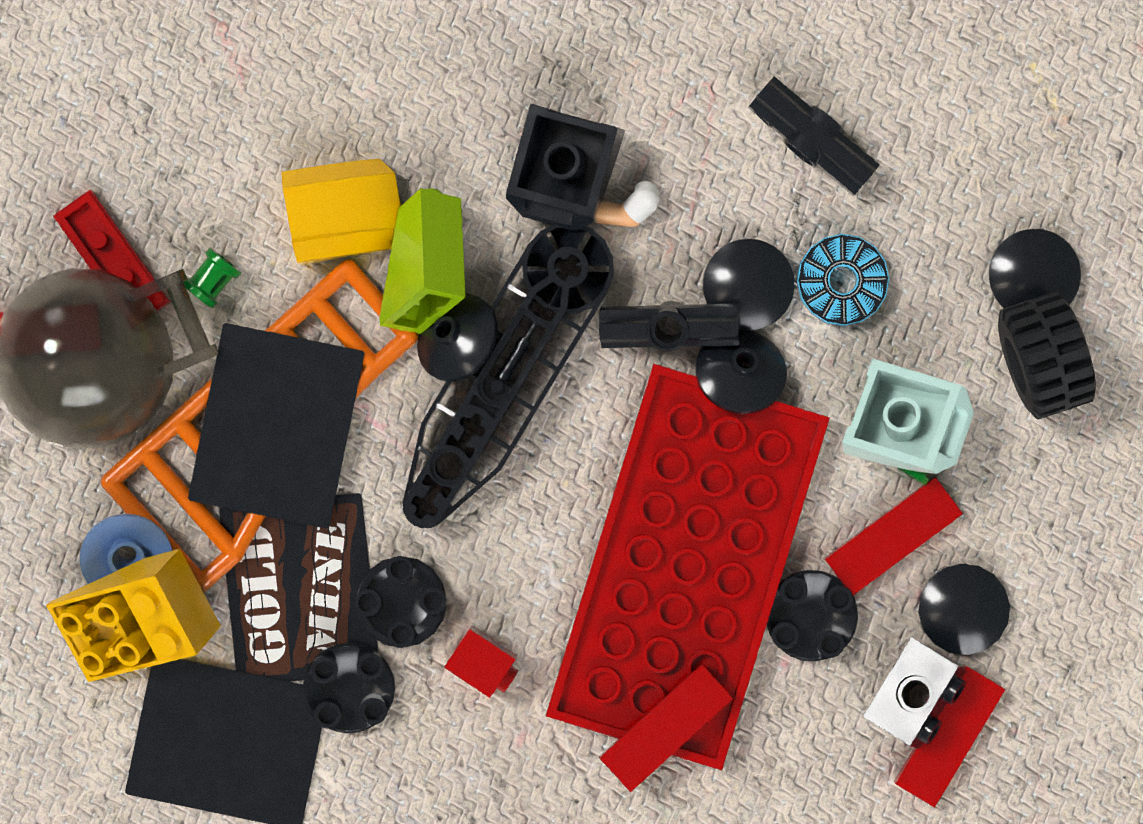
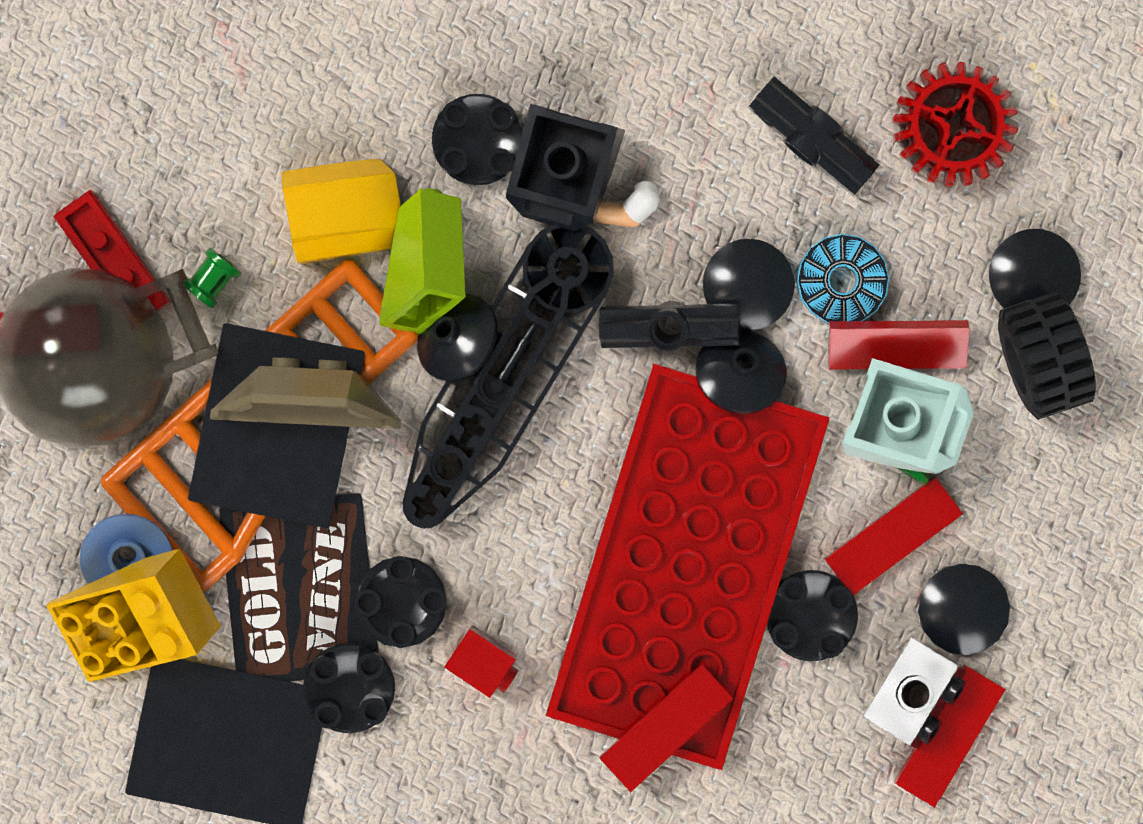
(306, 397): none -> dark tan wedge
(476, 139): none -> black dish
(900, 343): none -> red tile
(933, 116): none -> red gear

